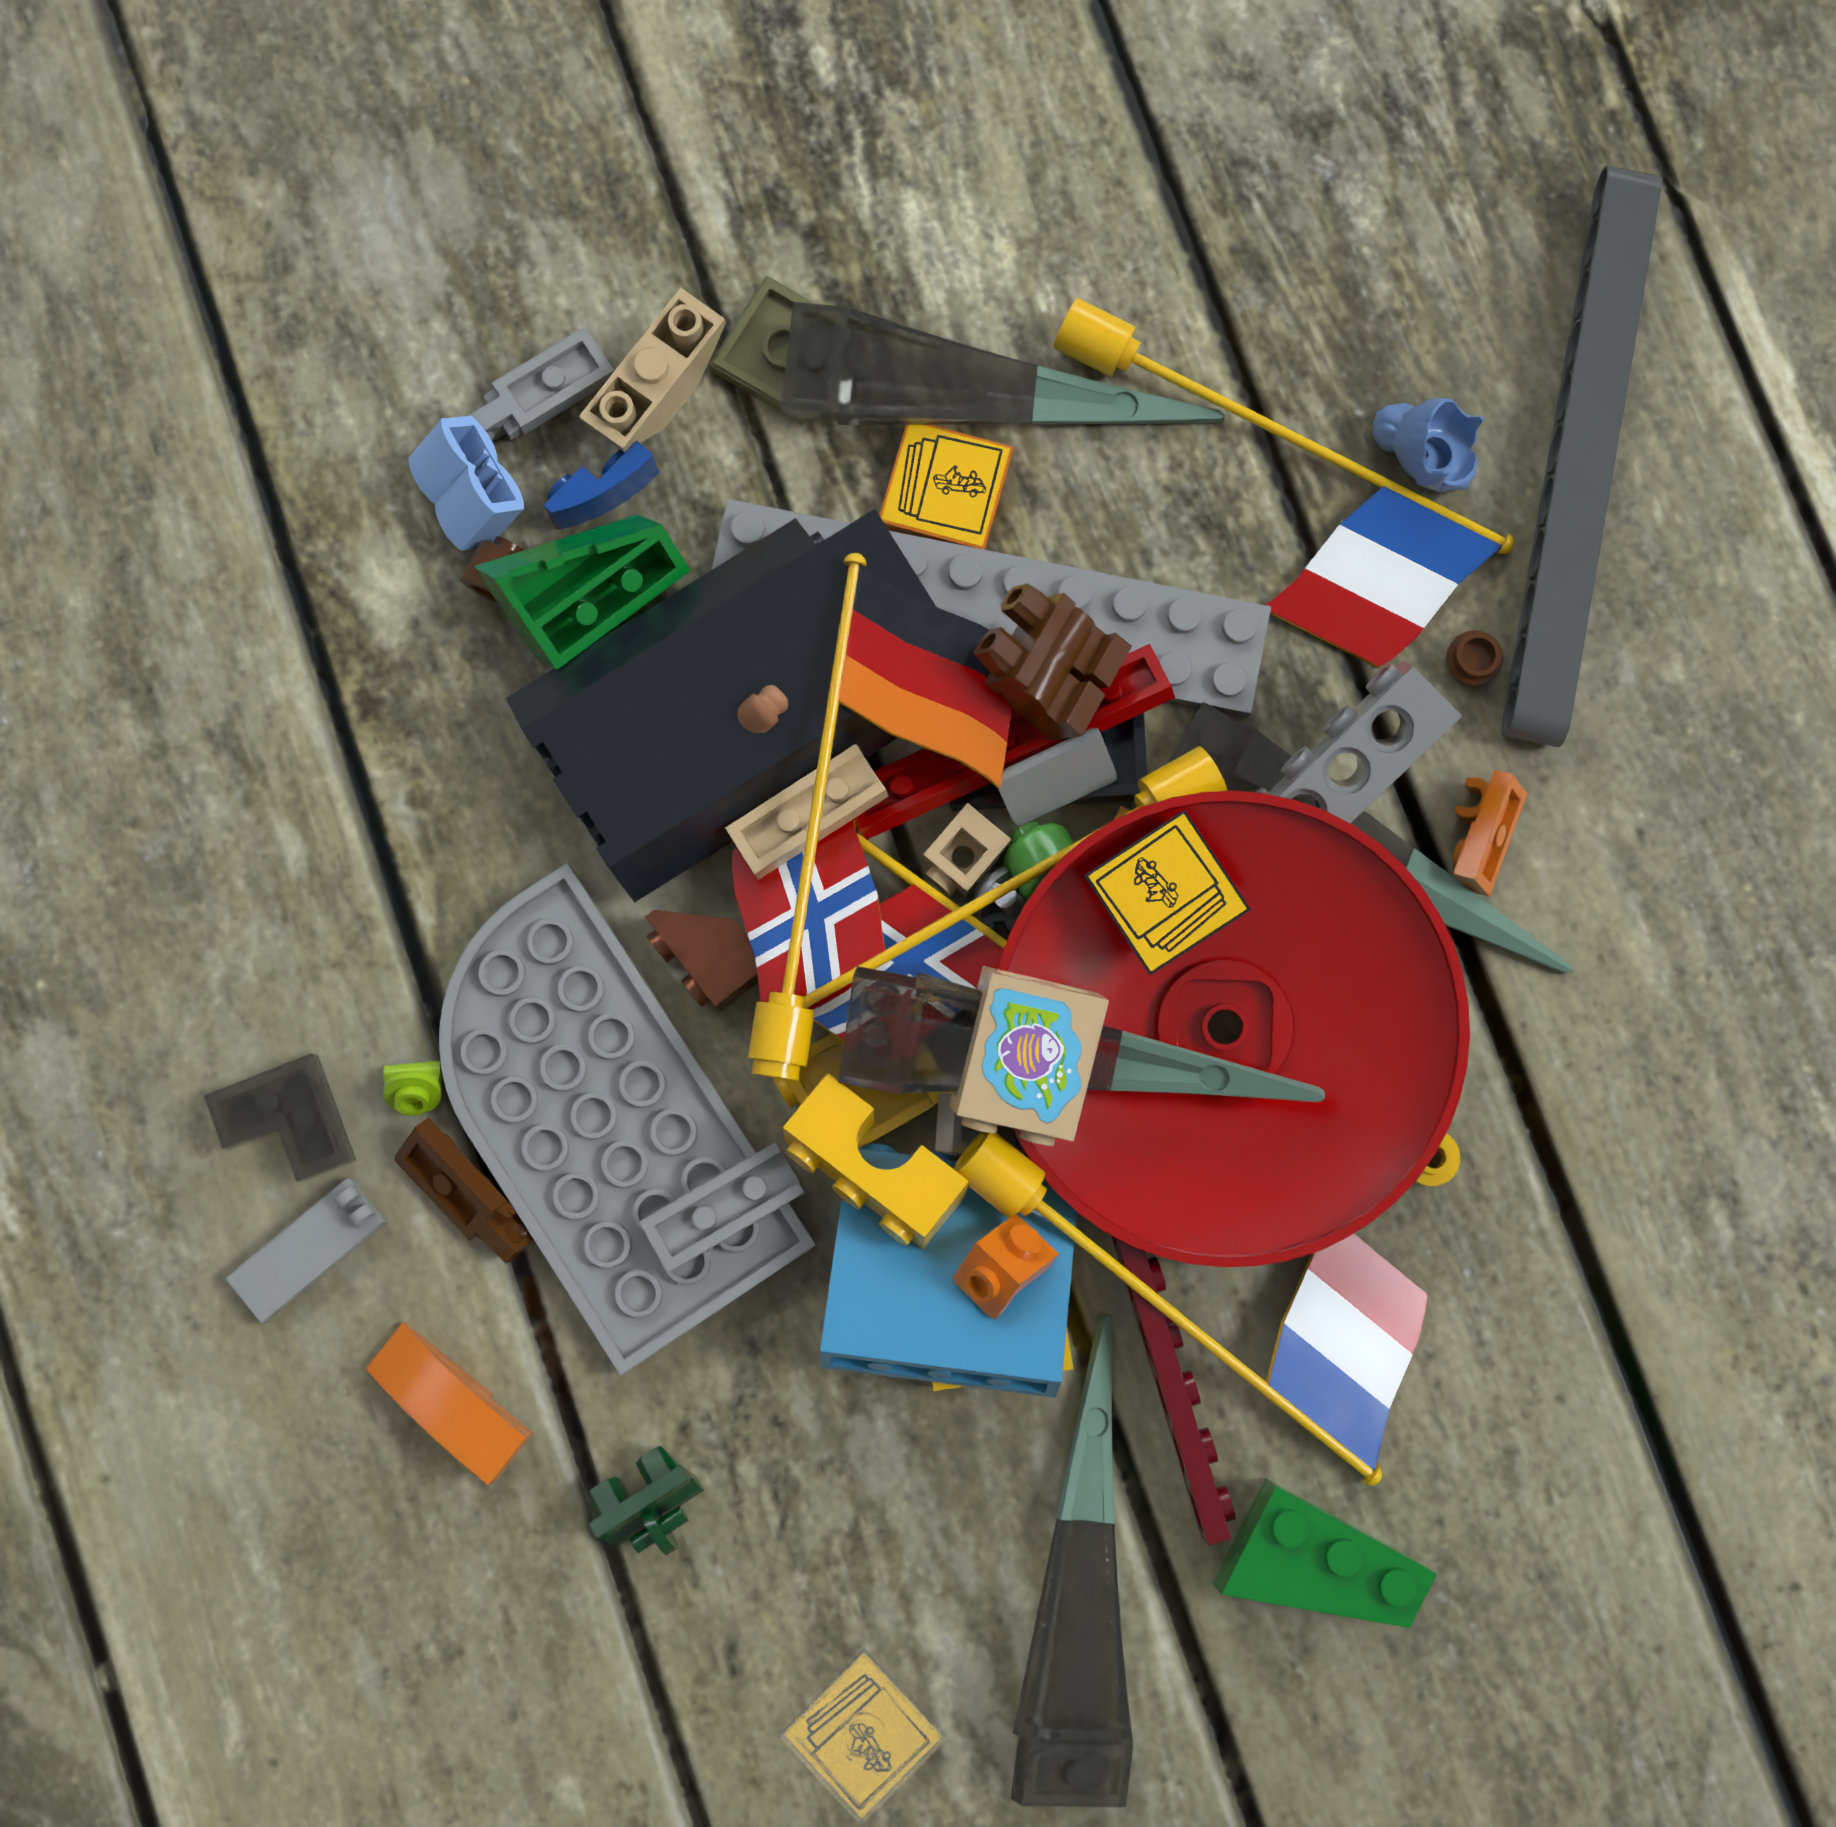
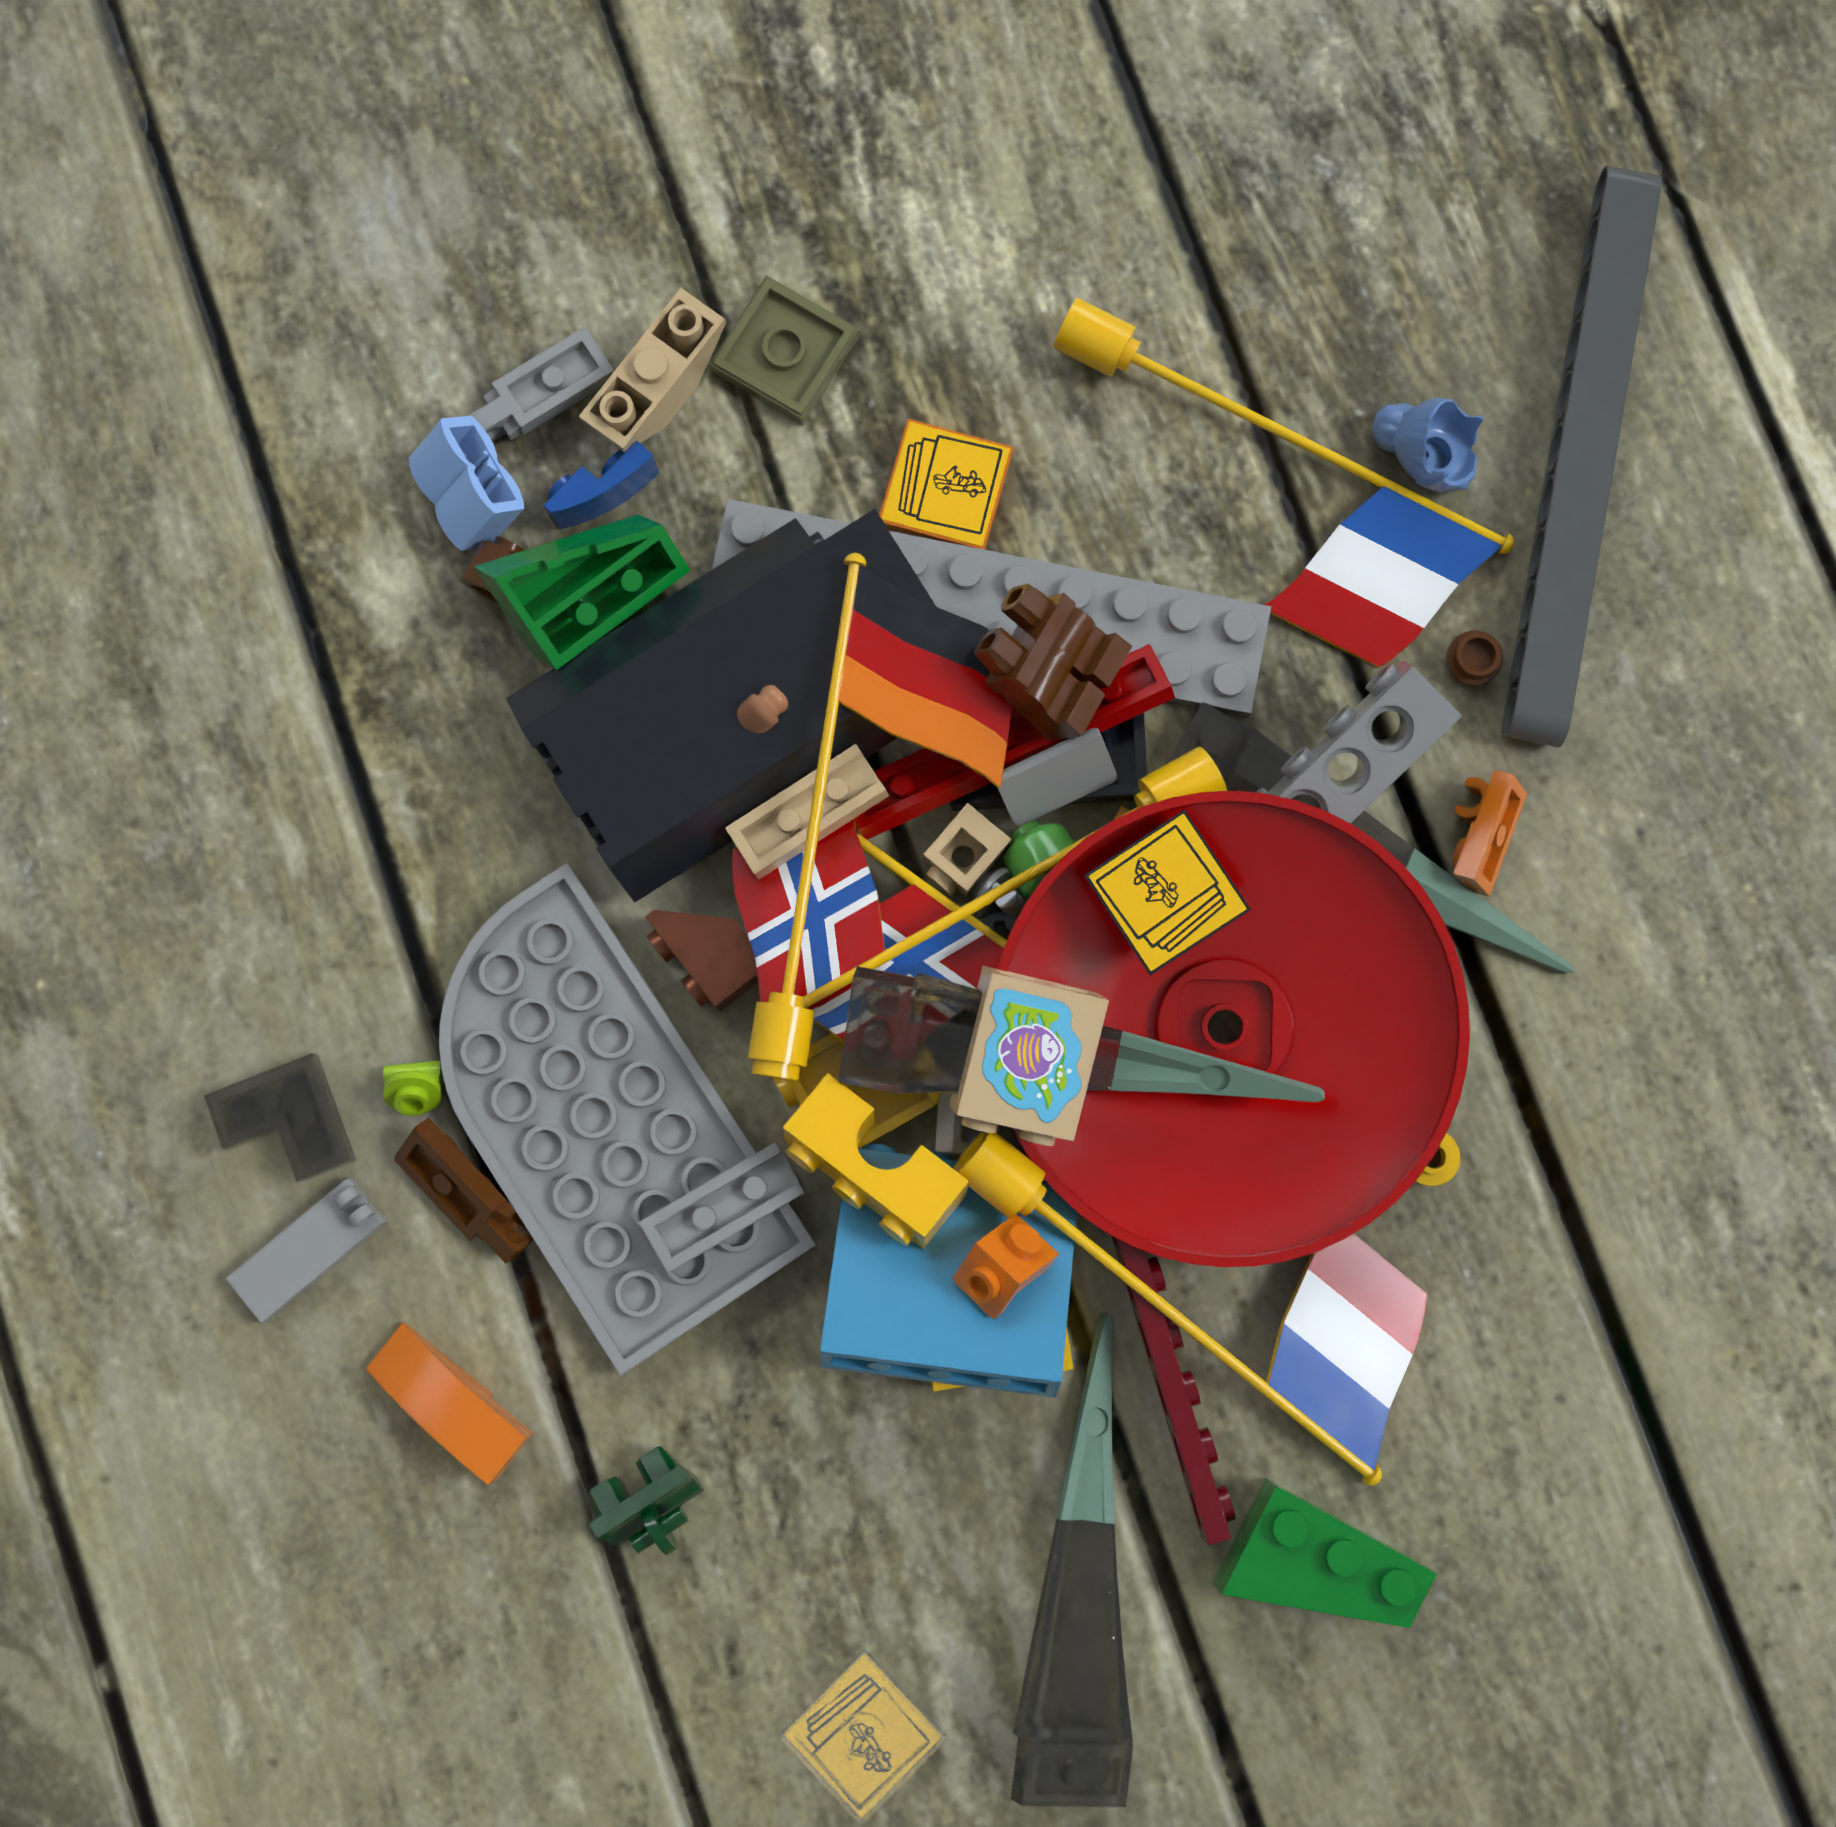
(885, 373): clear smoke plate -> none

